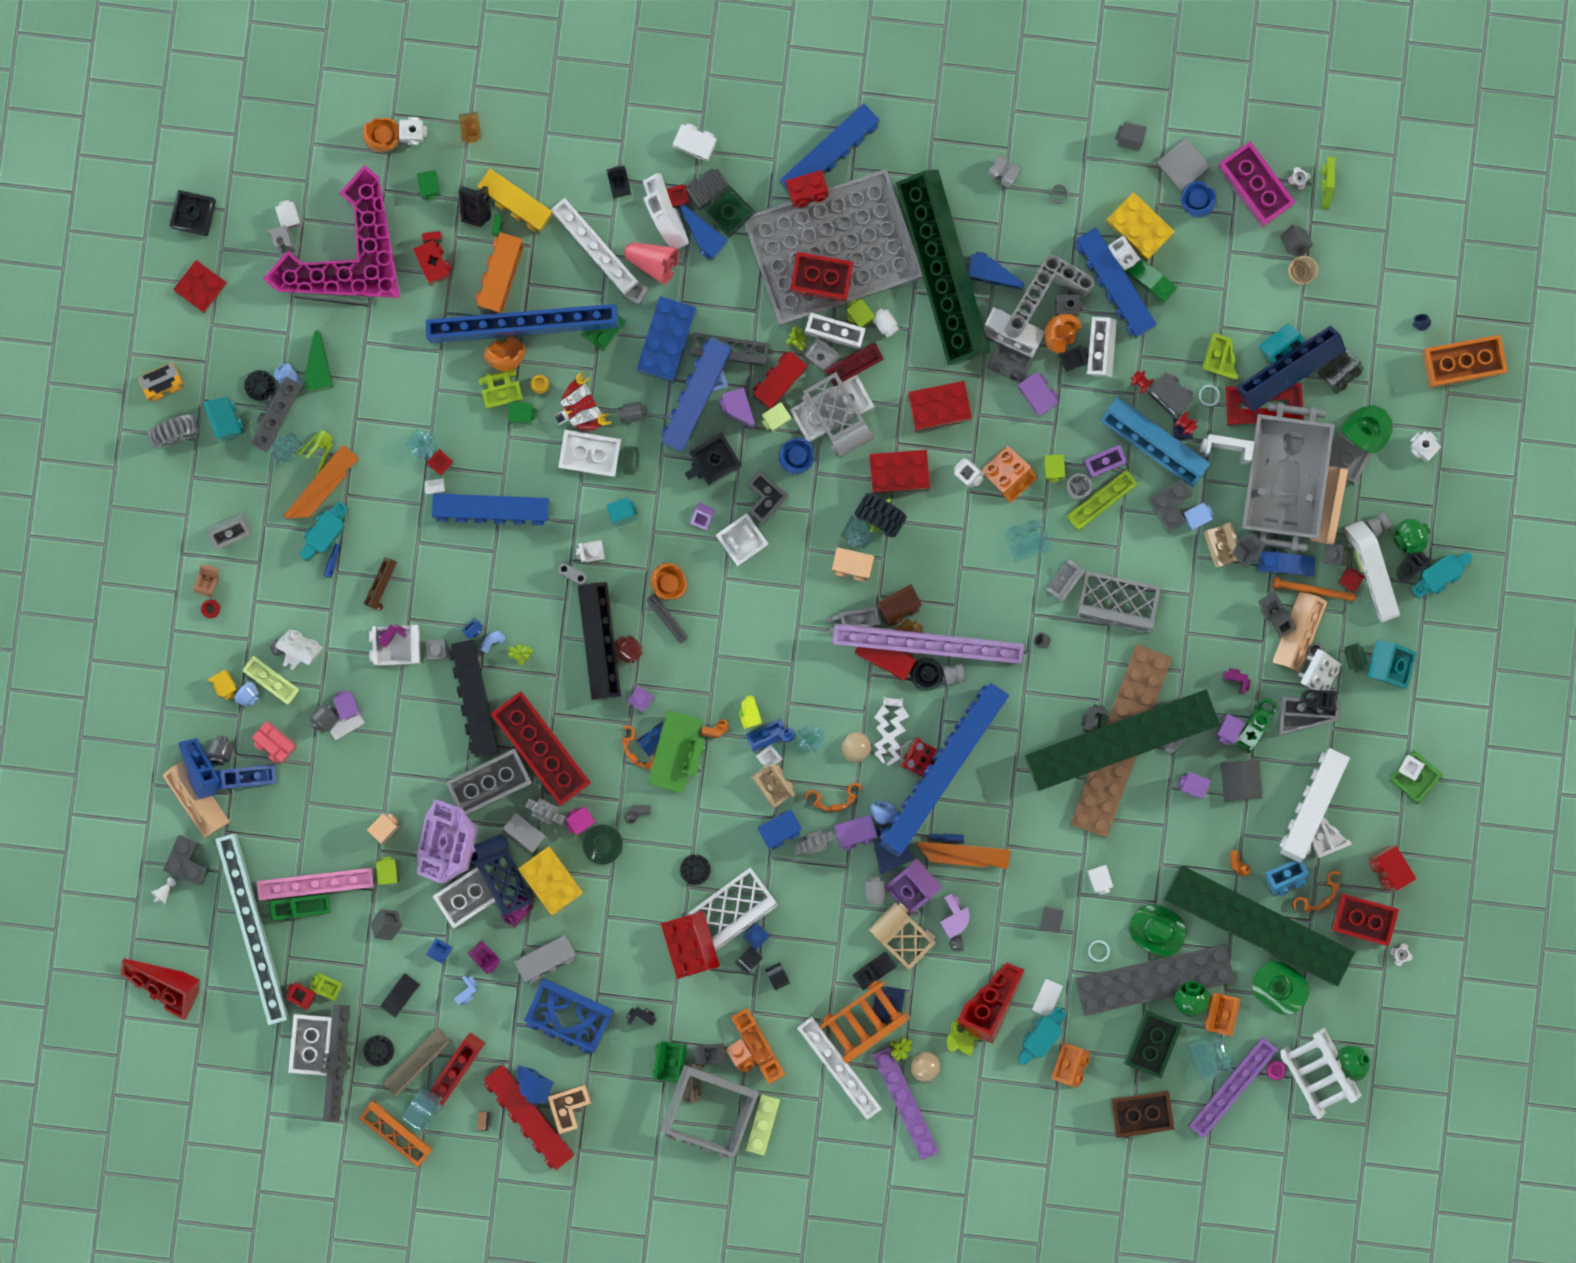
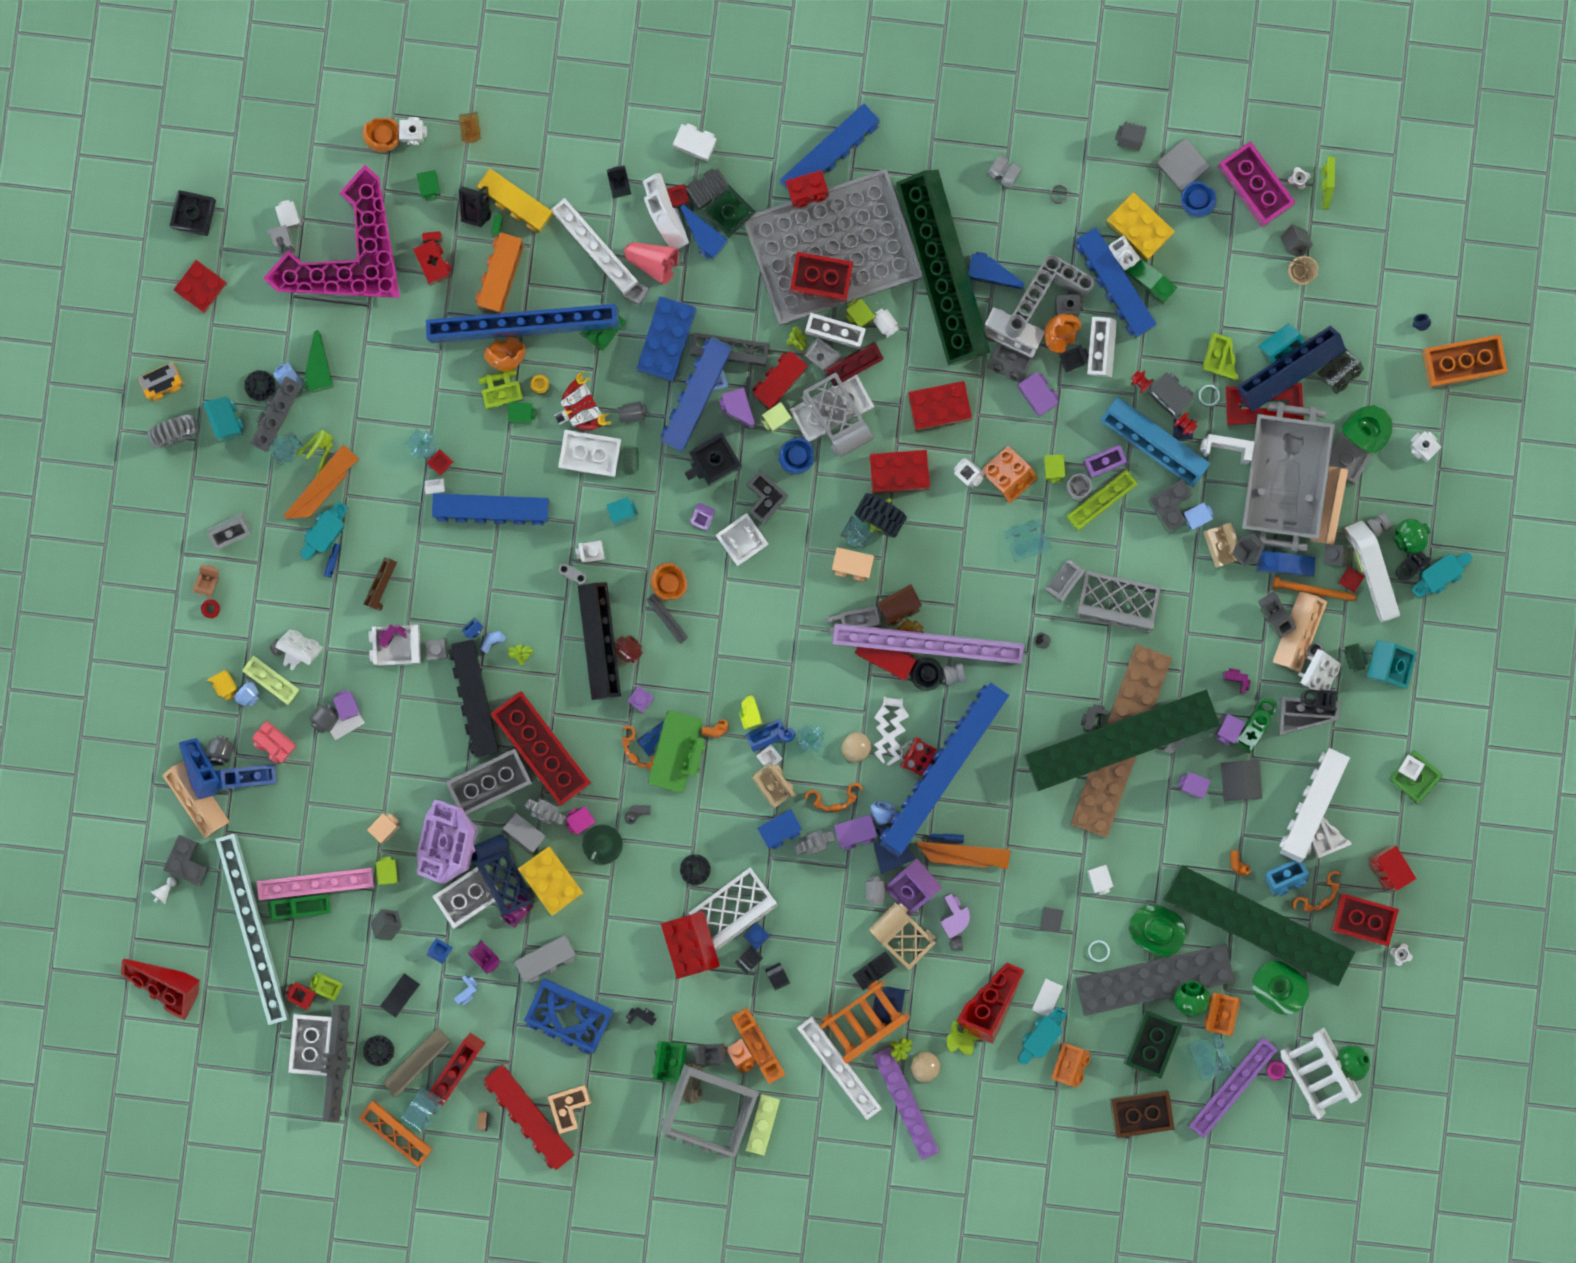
(533, 1085): blue slope -> none

